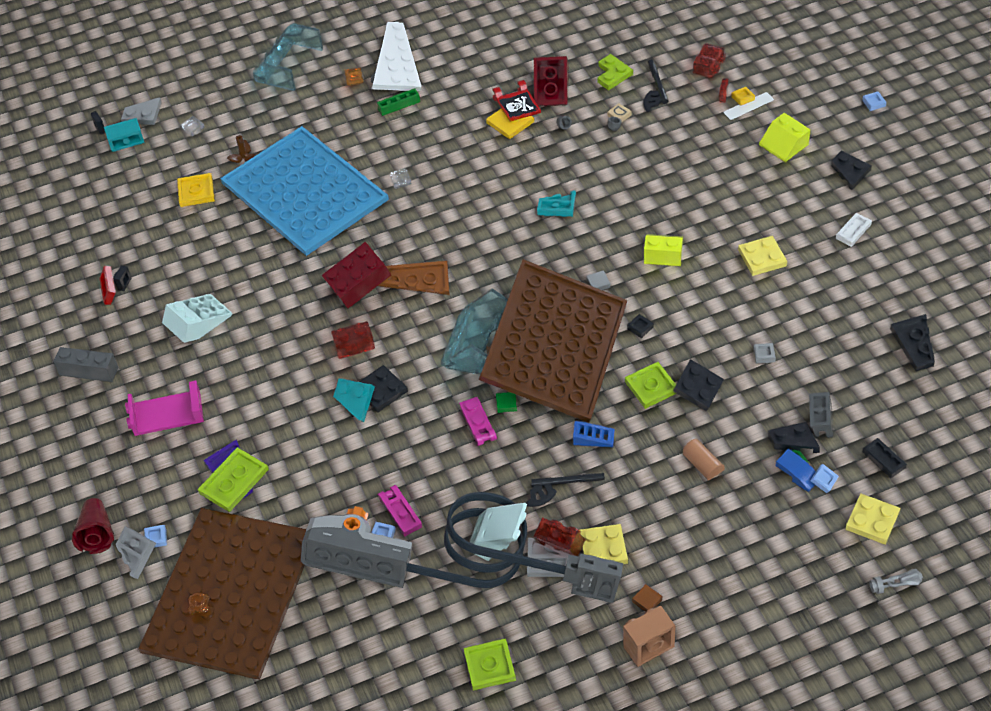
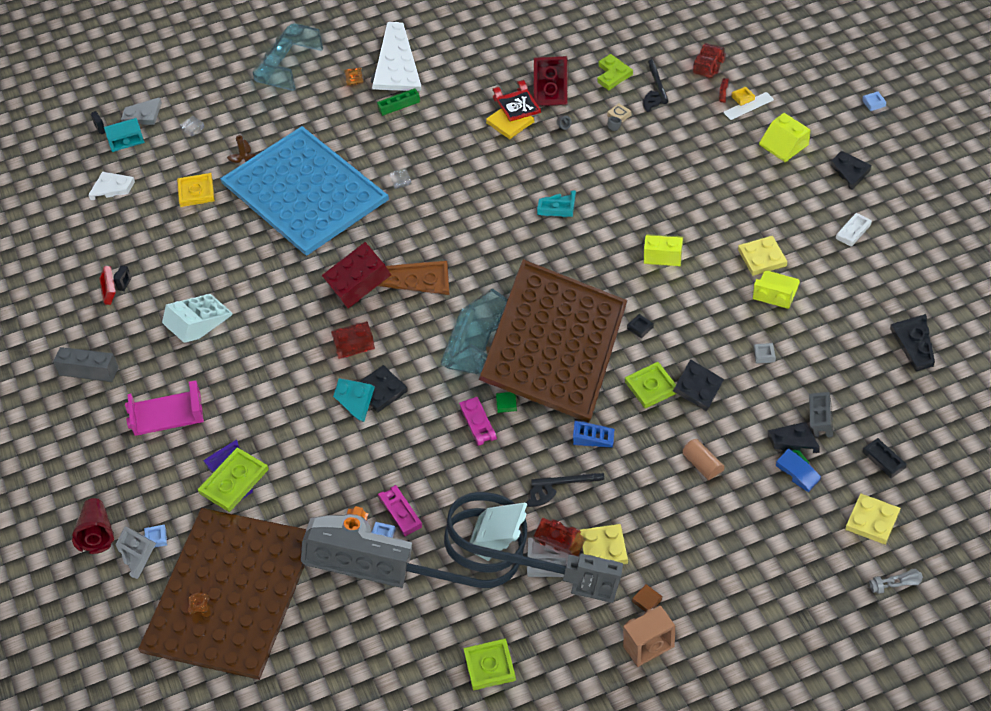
(111, 185): none -> white wing
(598, 280): light grey tile -> none
(775, 289): none -> neon yellow bracket
(824, 478): light blue tile -> none

